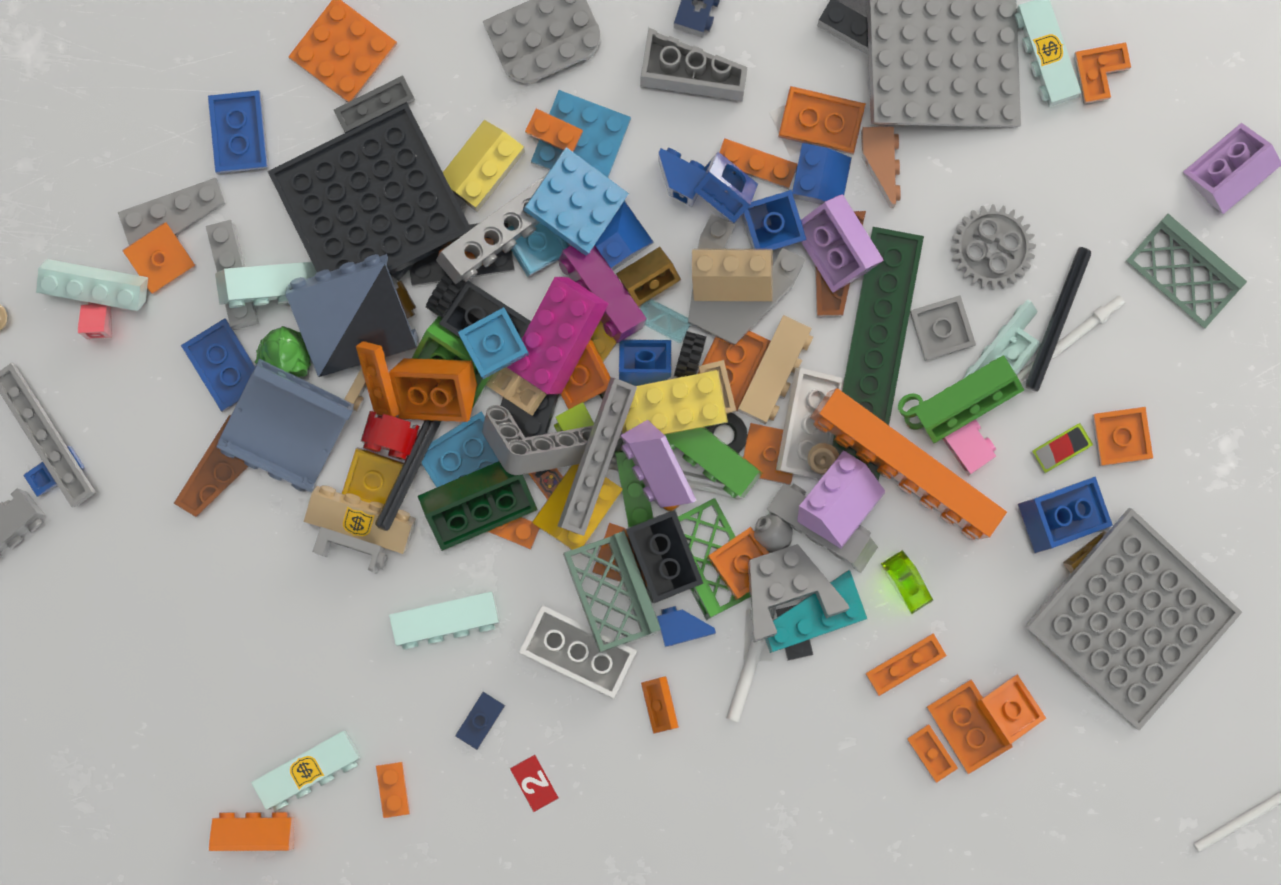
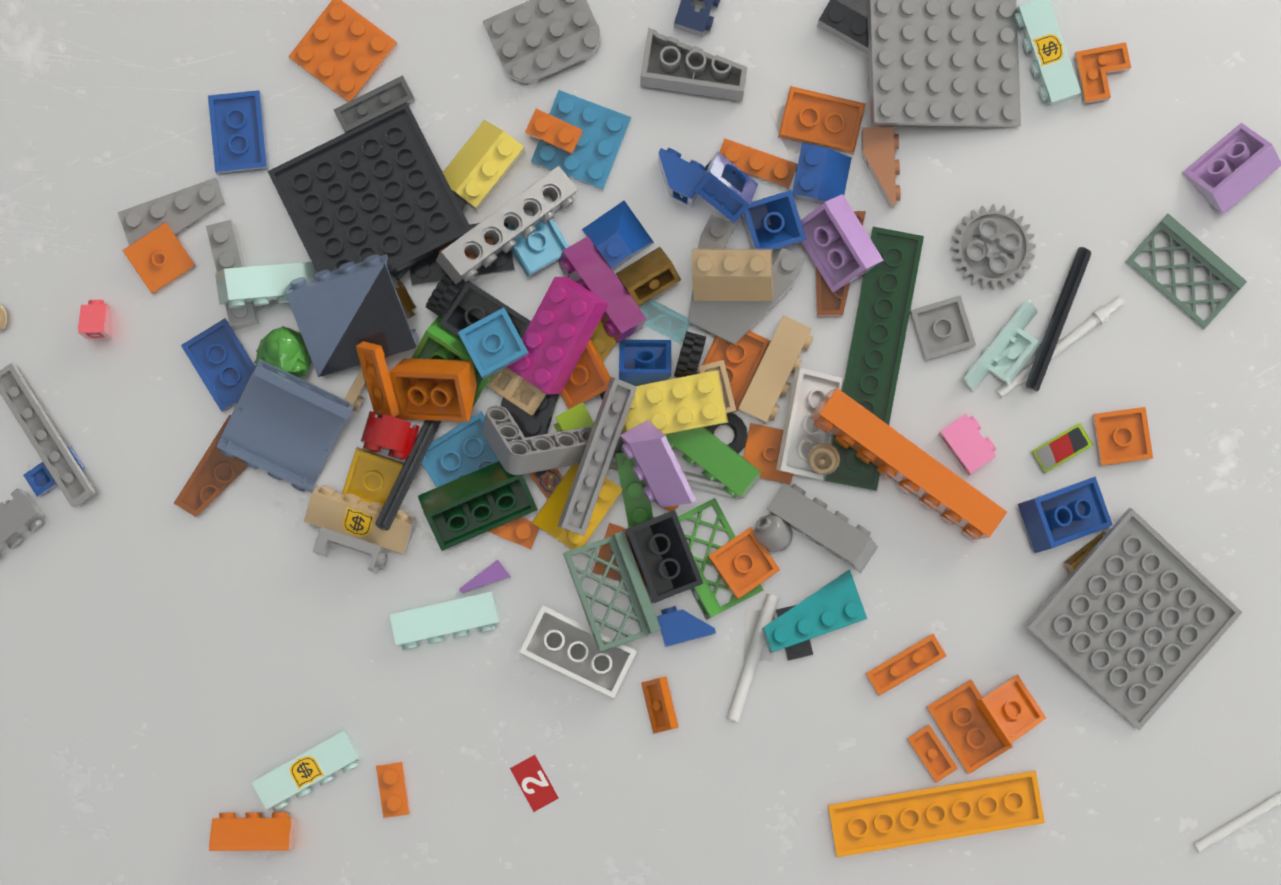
(92, 284): light aqua brick -> none
(480, 720): dark blue plate -> none
(490, 575): none -> medium lavender piece
(575, 201): dark azure plate -> none
(785, 578): light grey wing -> none
(840, 500): lavender slope -> none
(907, 581): clear neon green slope -> none
(936, 813): none -> light orange plate
(963, 400): bright green hinge -> none

